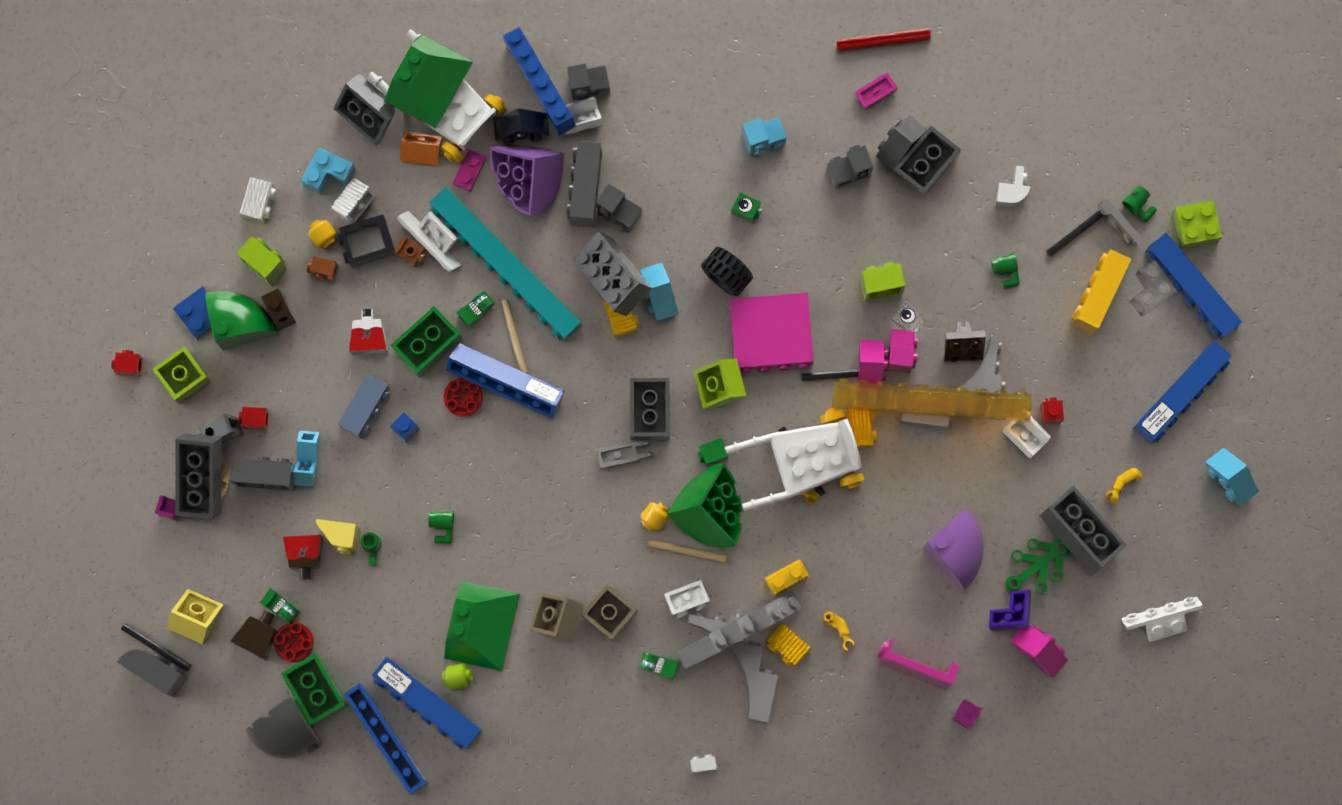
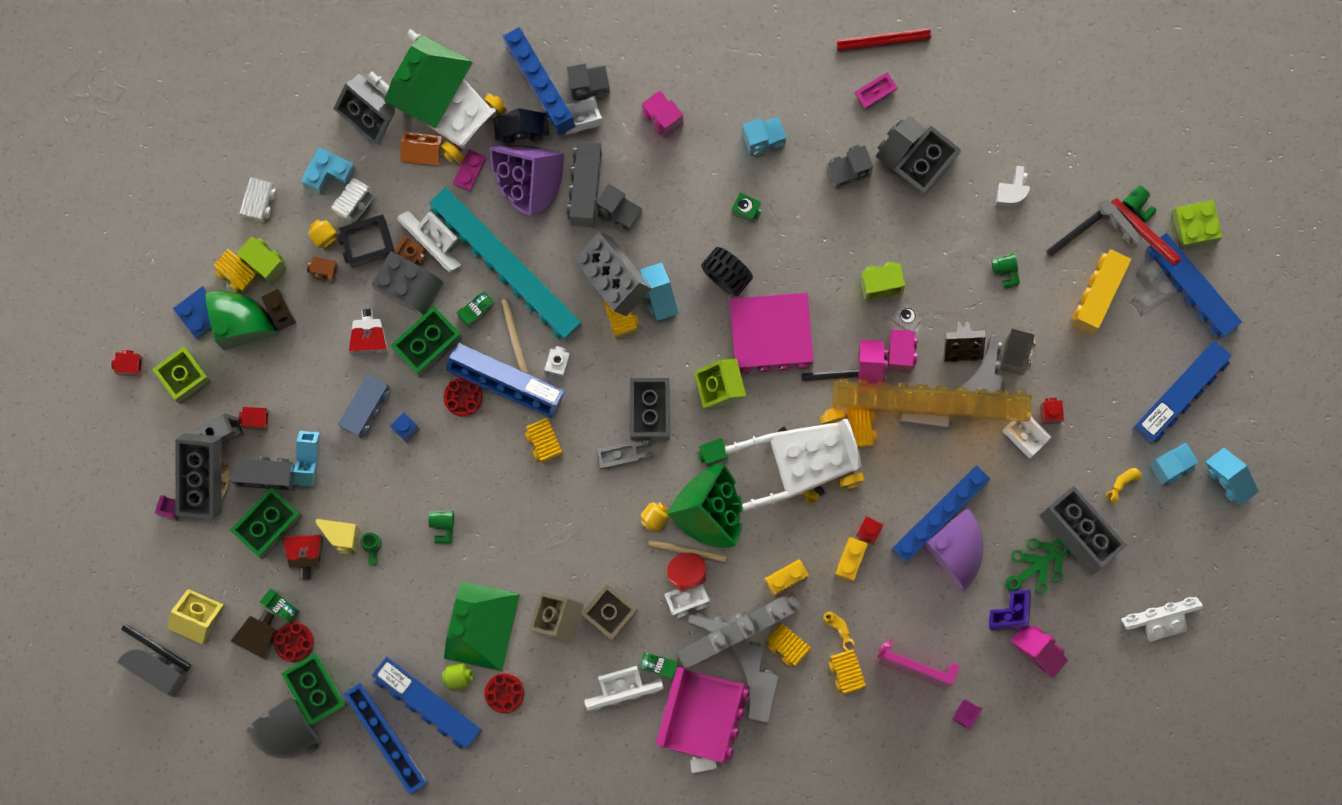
(235, 271): none -> yellow brick
(266, 523): none -> green brick
(407, 283): none -> dark grey brick
(504, 693): none -> red tile
(544, 441): none -> yellow brick
(557, 369): none -> white brick
(620, 687): none -> white bracket
(663, 114): none -> dark pink brick
(687, 571): none -> red tile
(703, 715): none -> dark pink panel
(847, 672): none -> yellow brick
(851, 559): none -> yellow brick
(869, 530): none -> red brick
(940, 514): none -> blue brick
(1016, 352): none -> clear smoke brick
(1145, 232): none -> red axle
(1173, 463): none -> medium azure brick

